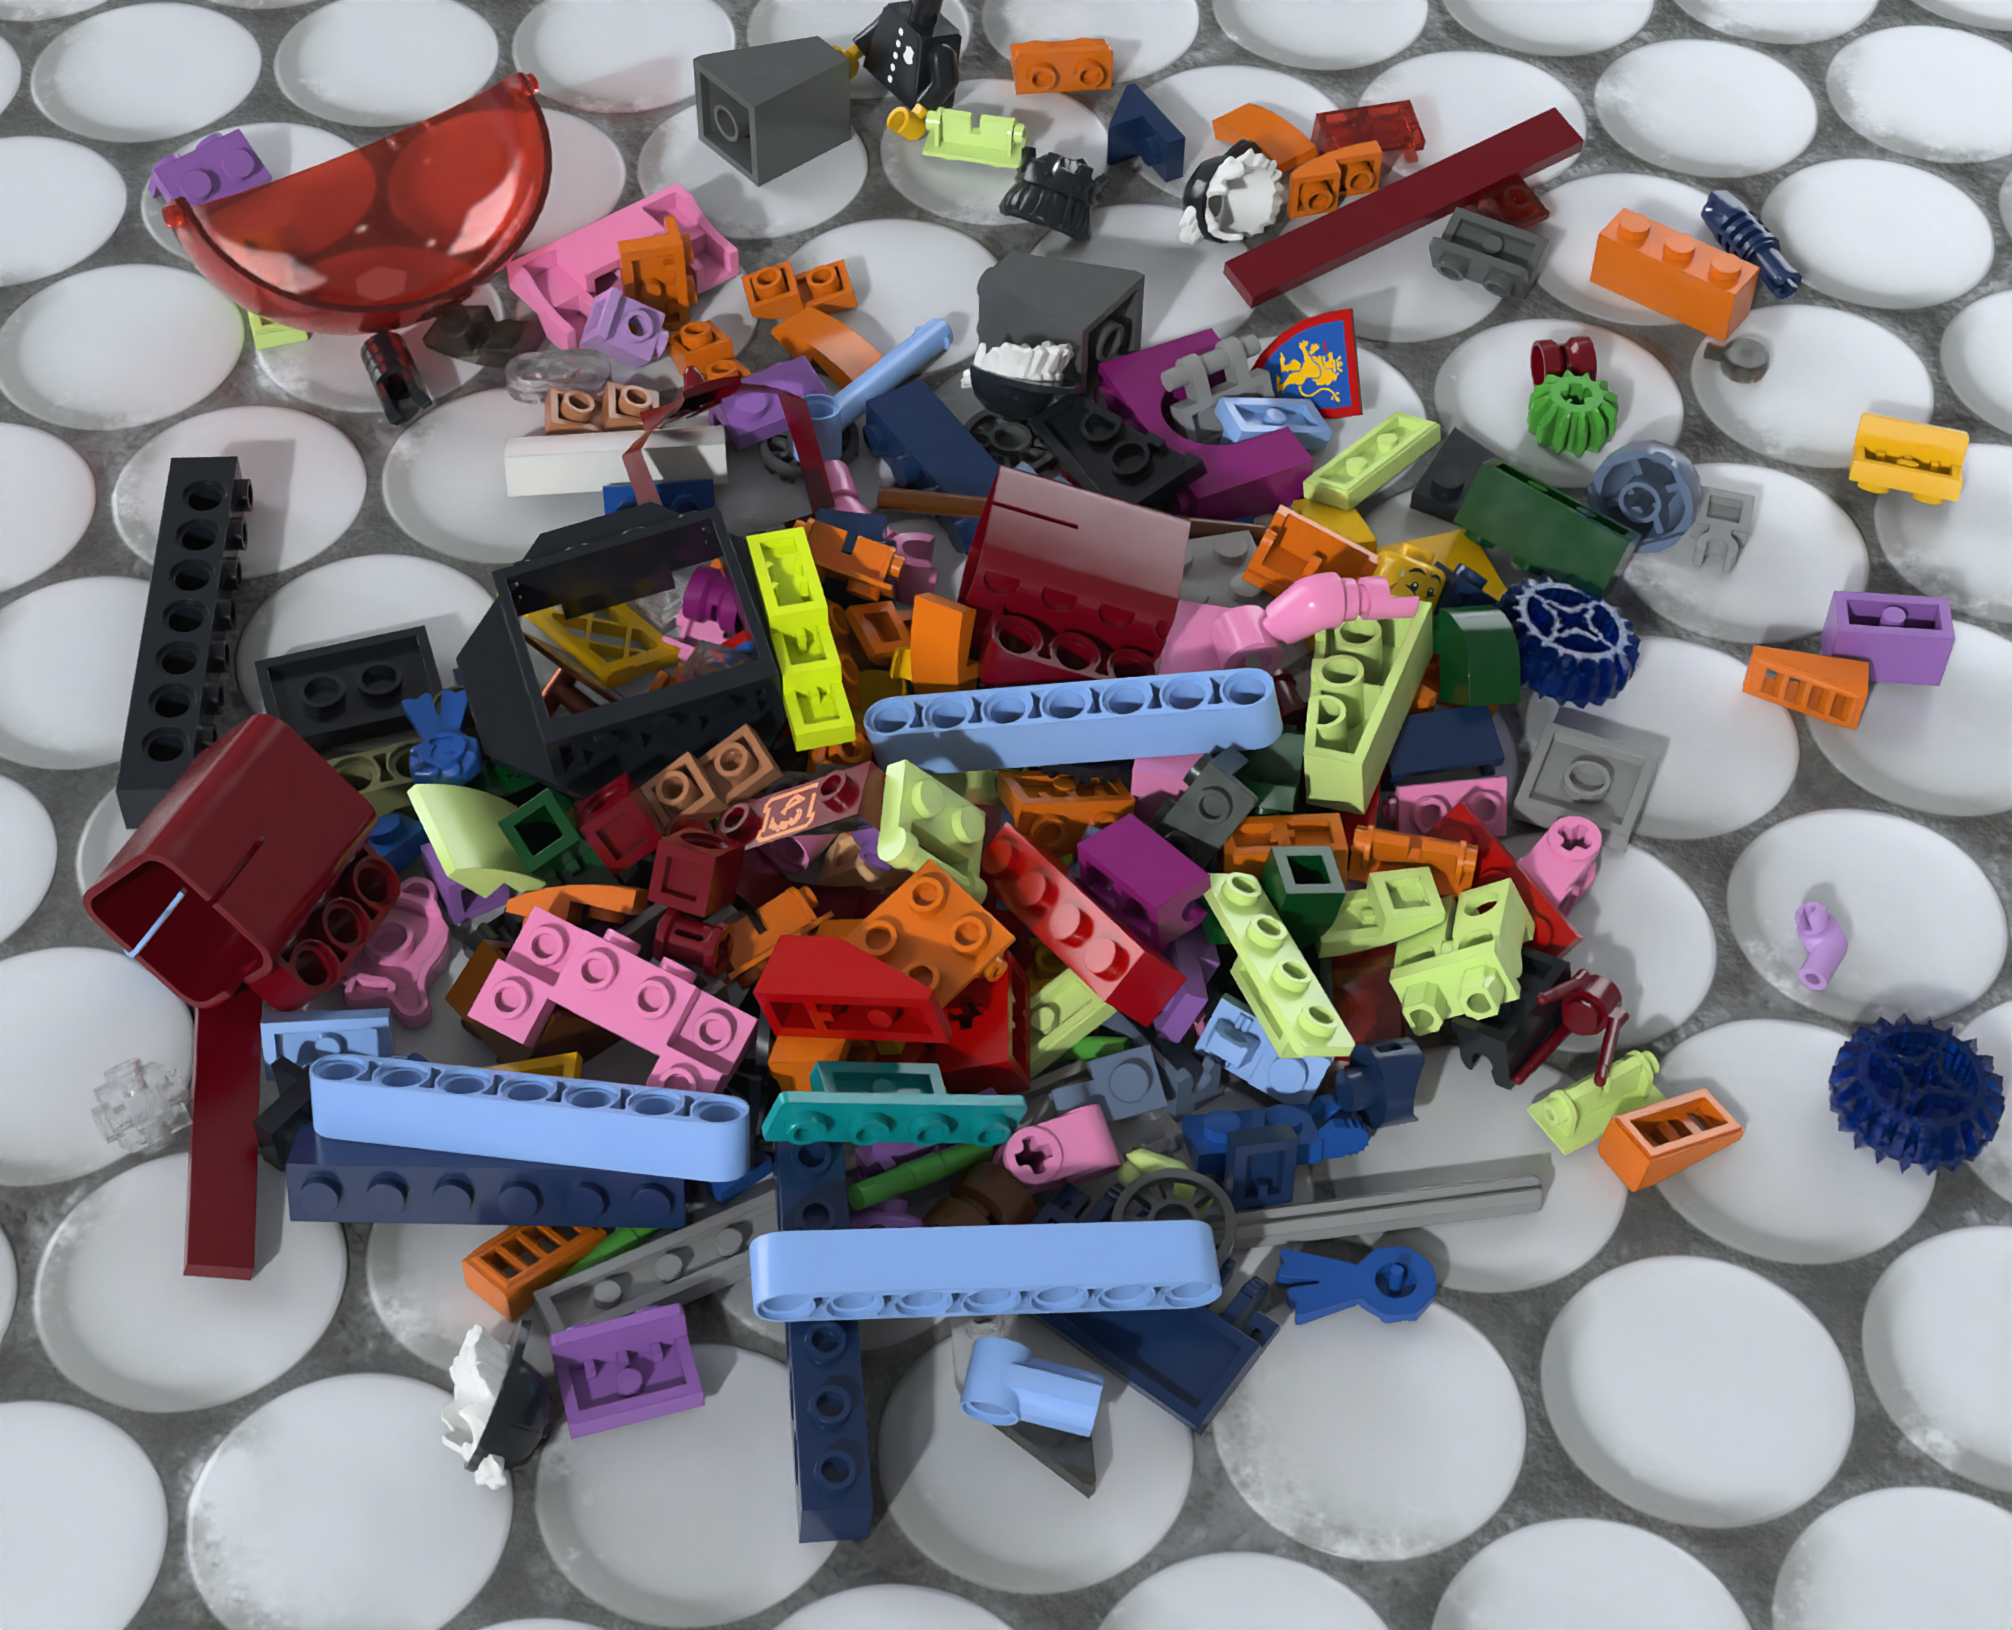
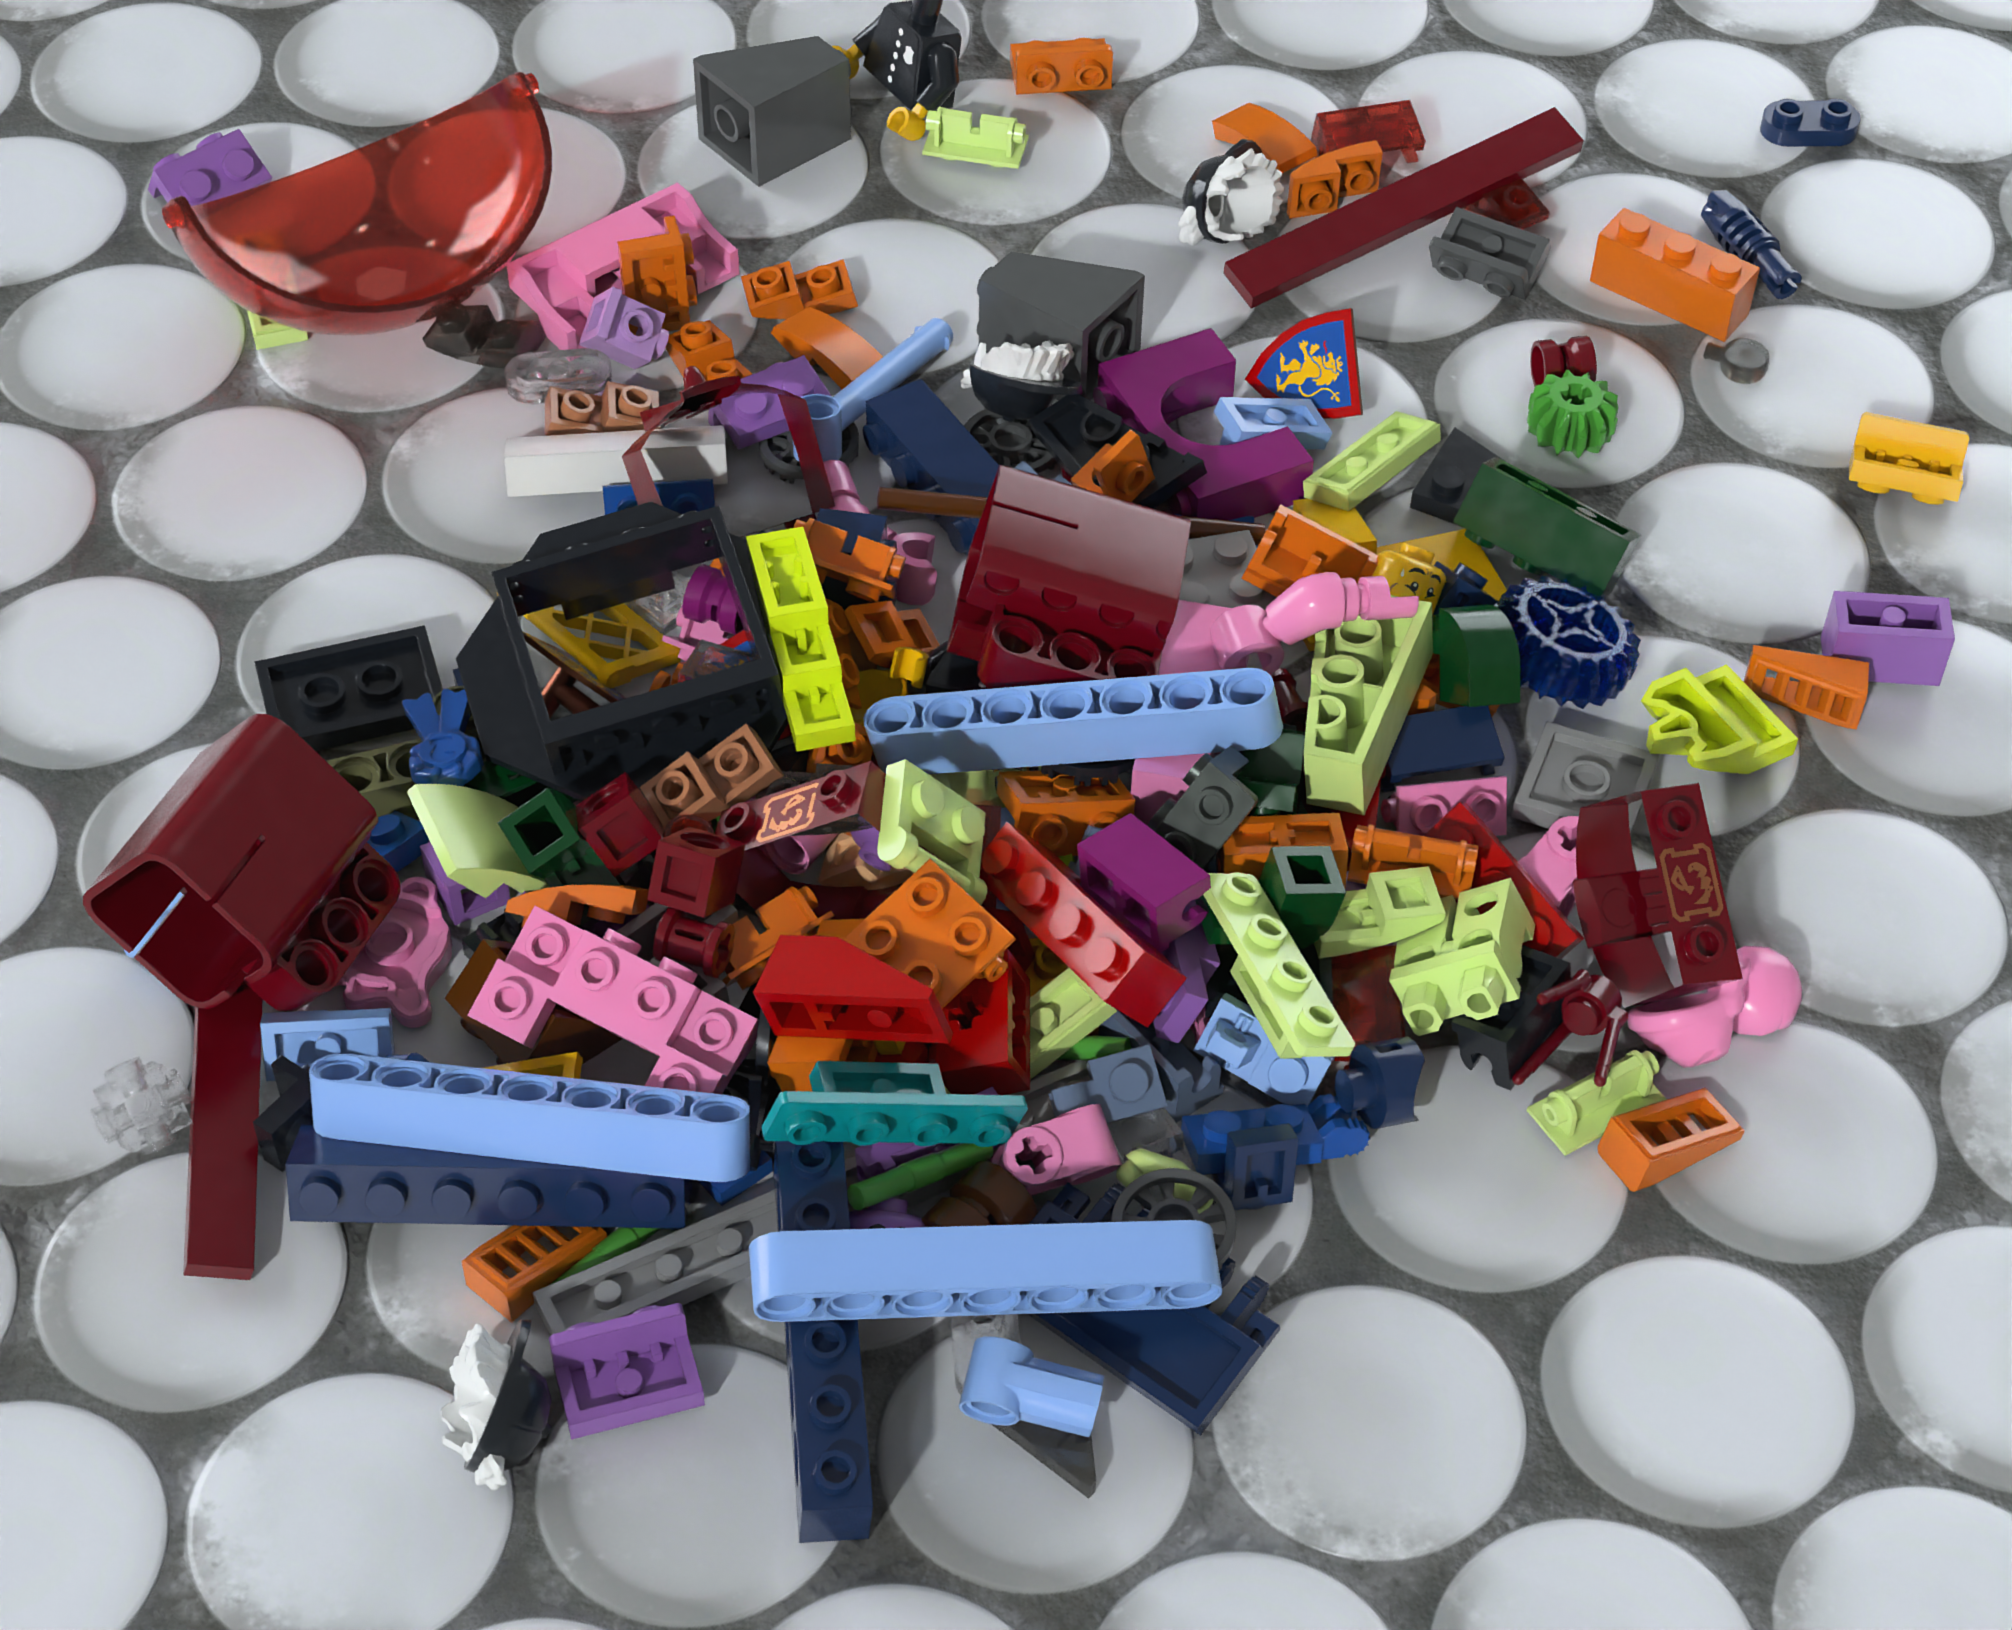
(184, 629): black brick -> none
(393, 374): black hinge -> none
(941, 645): orange slope -> none
(1055, 193): black hair -> none
(1120, 469): none -> orange bracket
(1144, 130): dark blue slope -> none
(1195, 416): light grey plate -> none
(1385, 1211): light grey axle -> none
(1387, 1283): blue piece -> none
(1649, 491): sand blue cylinder -> none
(1680, 896): none -> dark red piece
(1692, 1027): none -> bright pink hat
(1715, 722): none -> neon yellow plate
(1721, 525): light grey plate -> none
(1770, 993): none -> bright pink hair
(1810, 123): none -> dark blue plate
(1822, 941): lavender arm -> none
(1941, 1122): clear blue gear -> none

